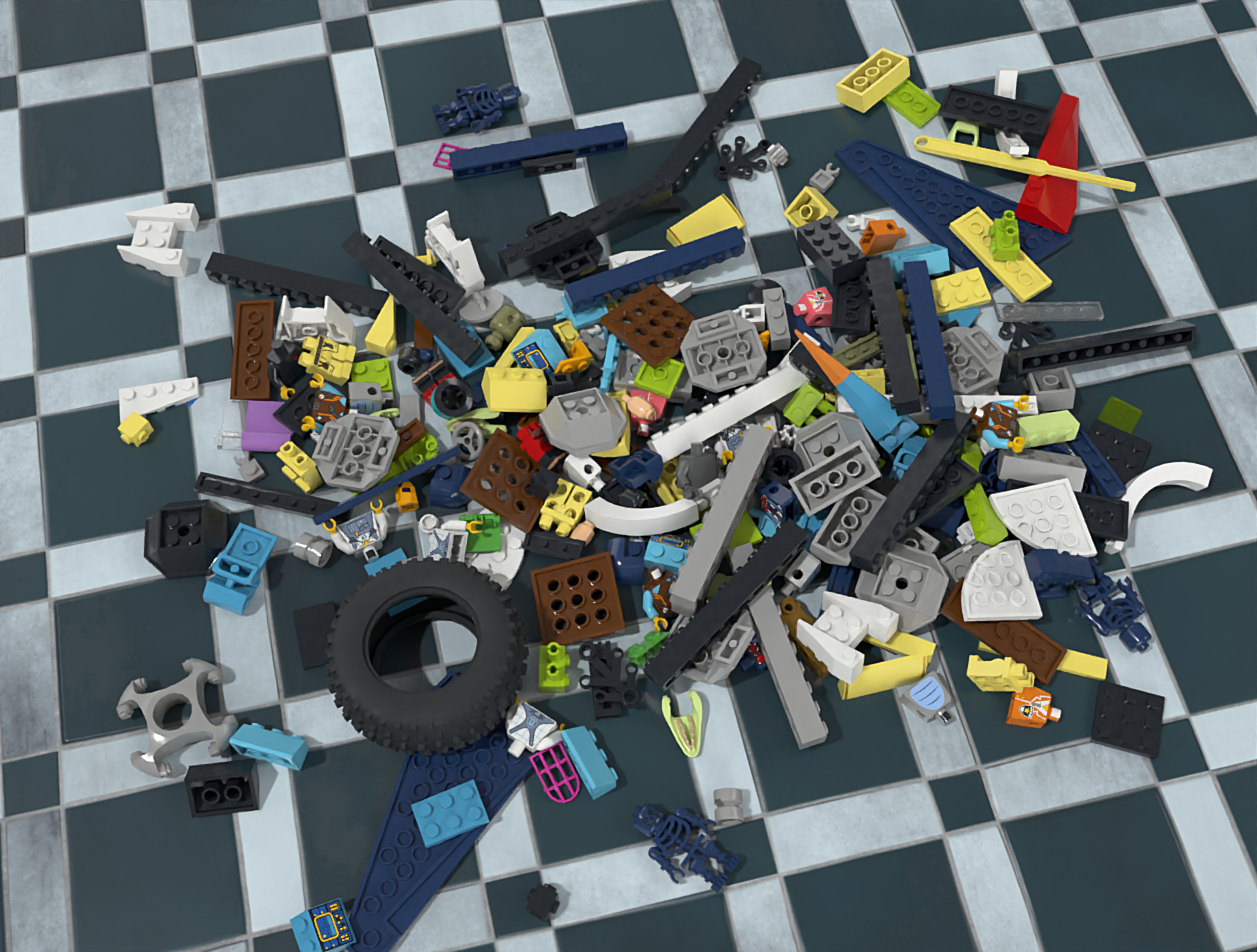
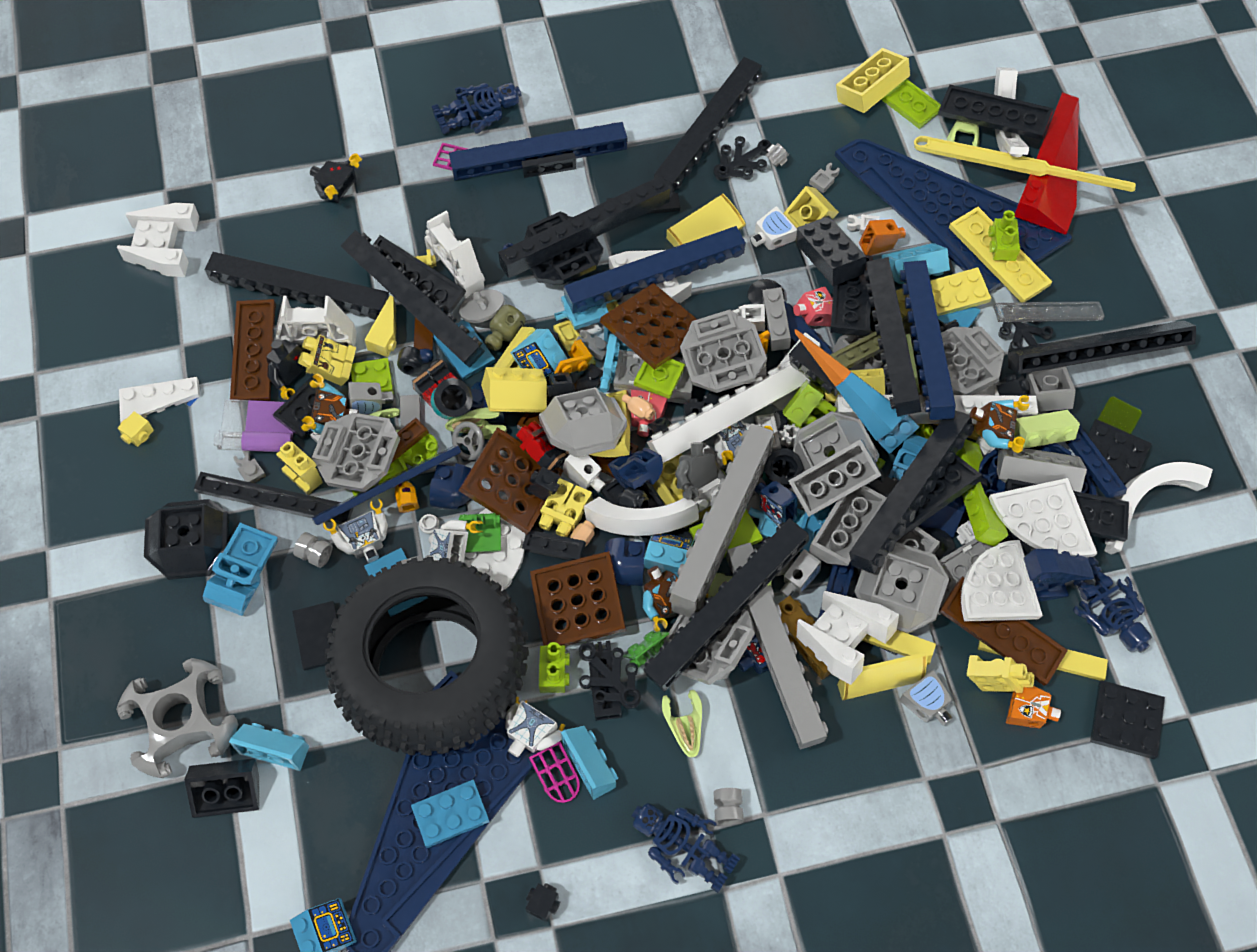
(335, 178): none -> black torso
(774, 230): none -> torso

